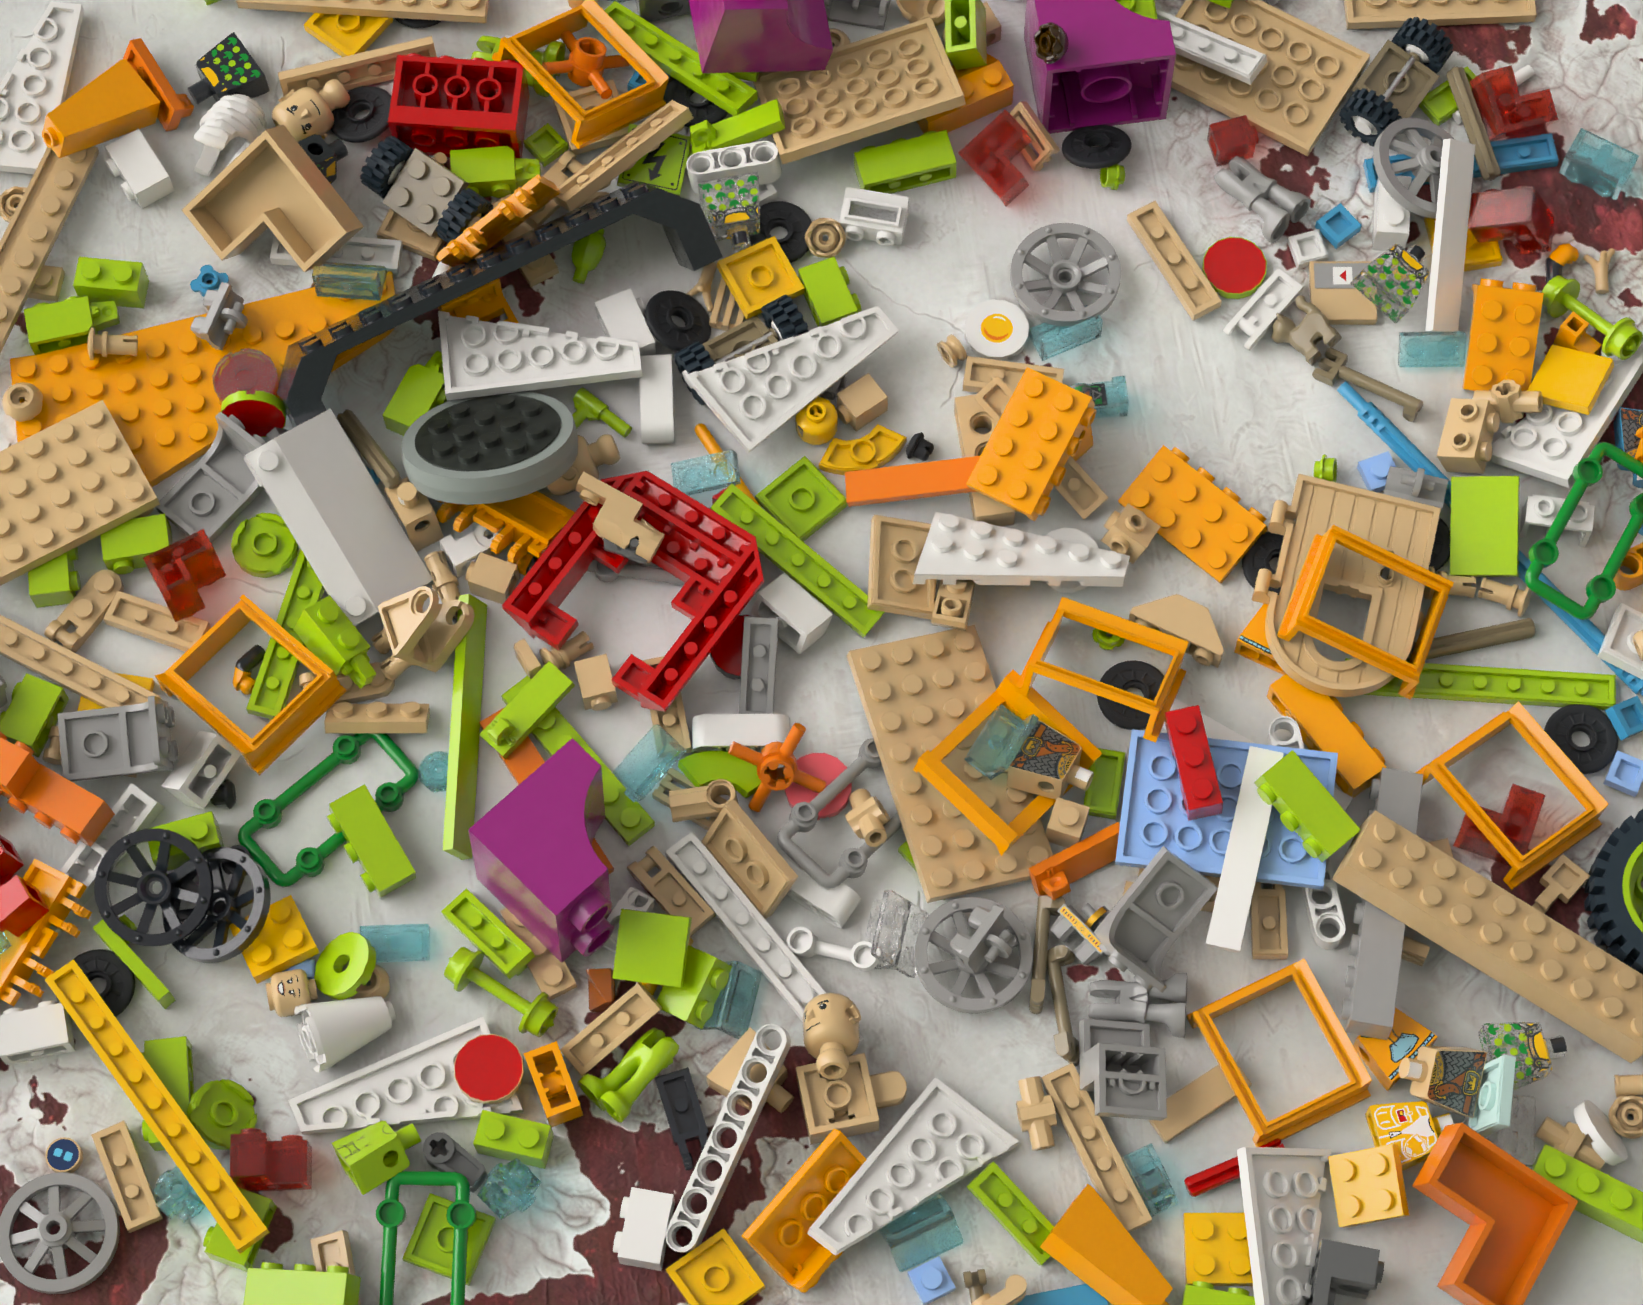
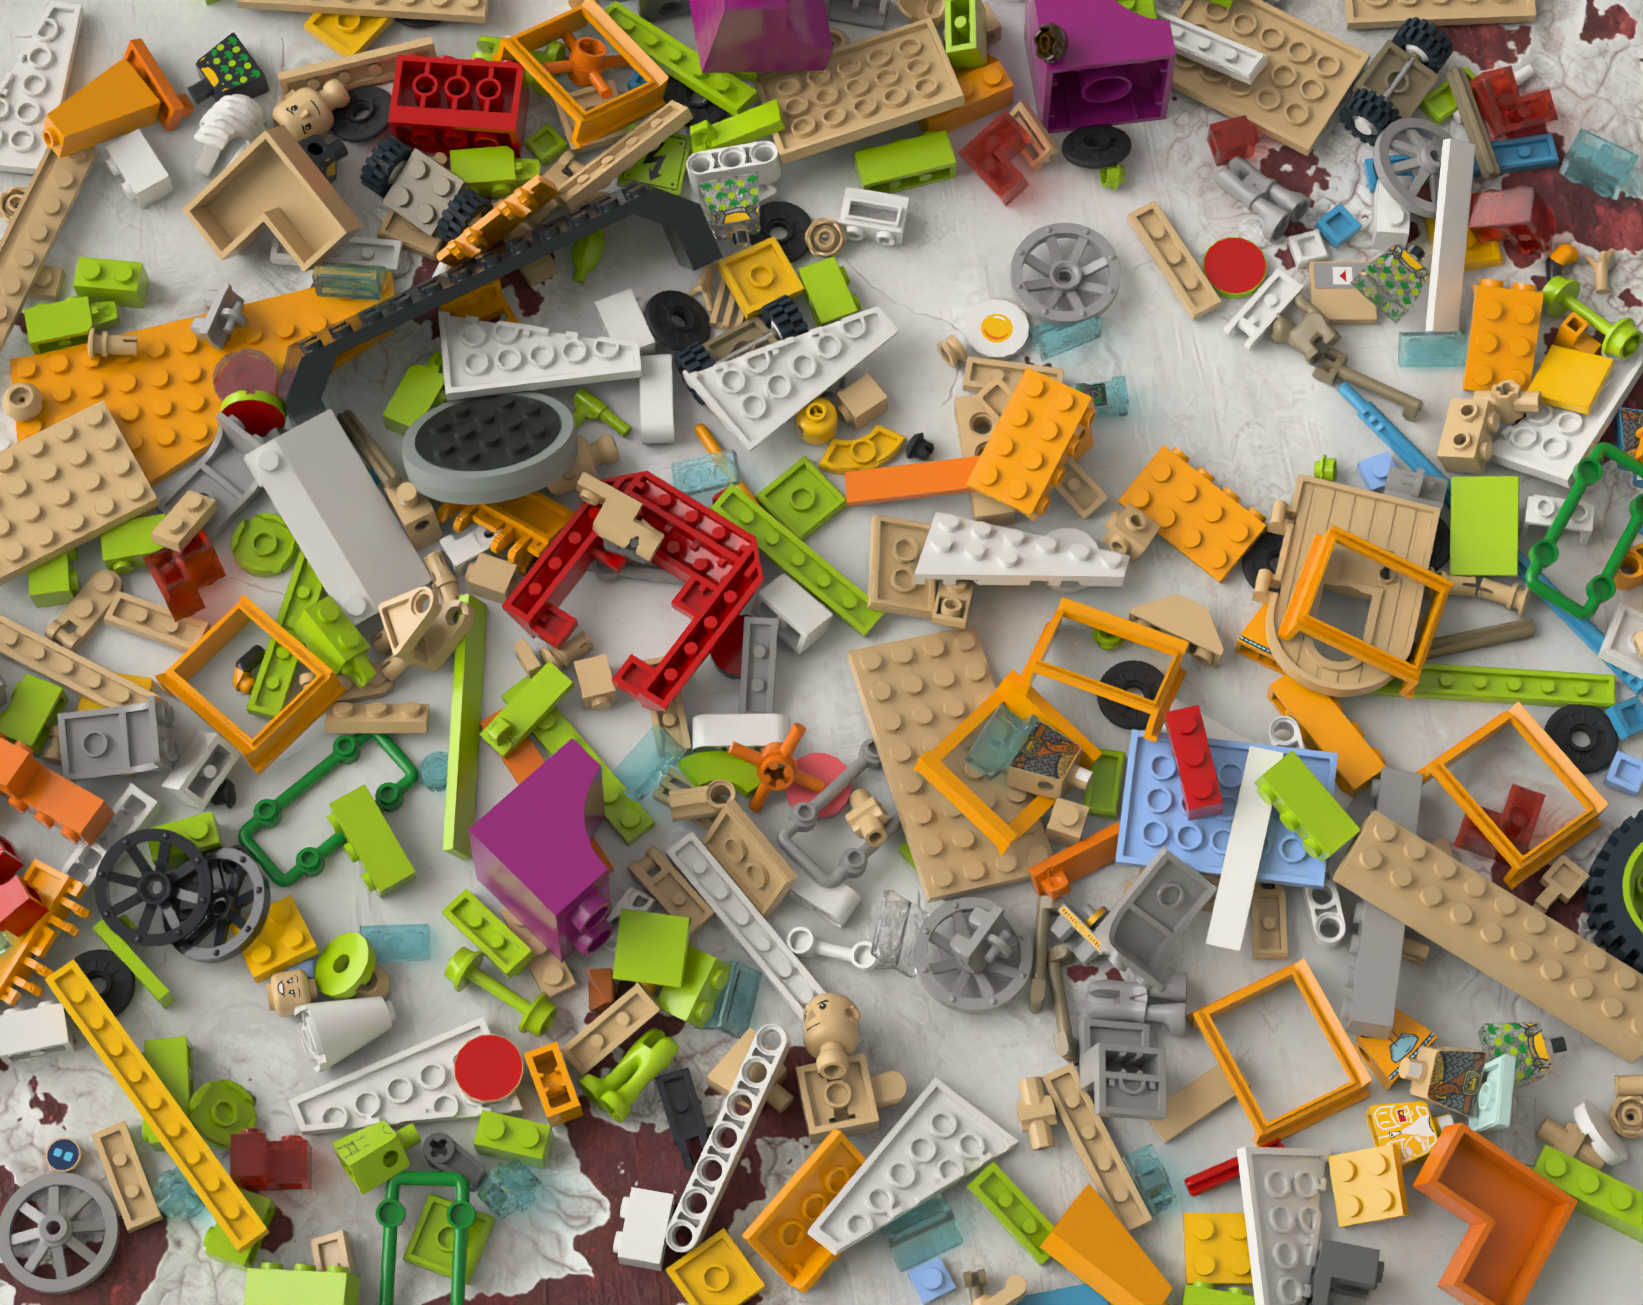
(184, 521): none -> tan plate
(208, 273): dark azure plate -> none

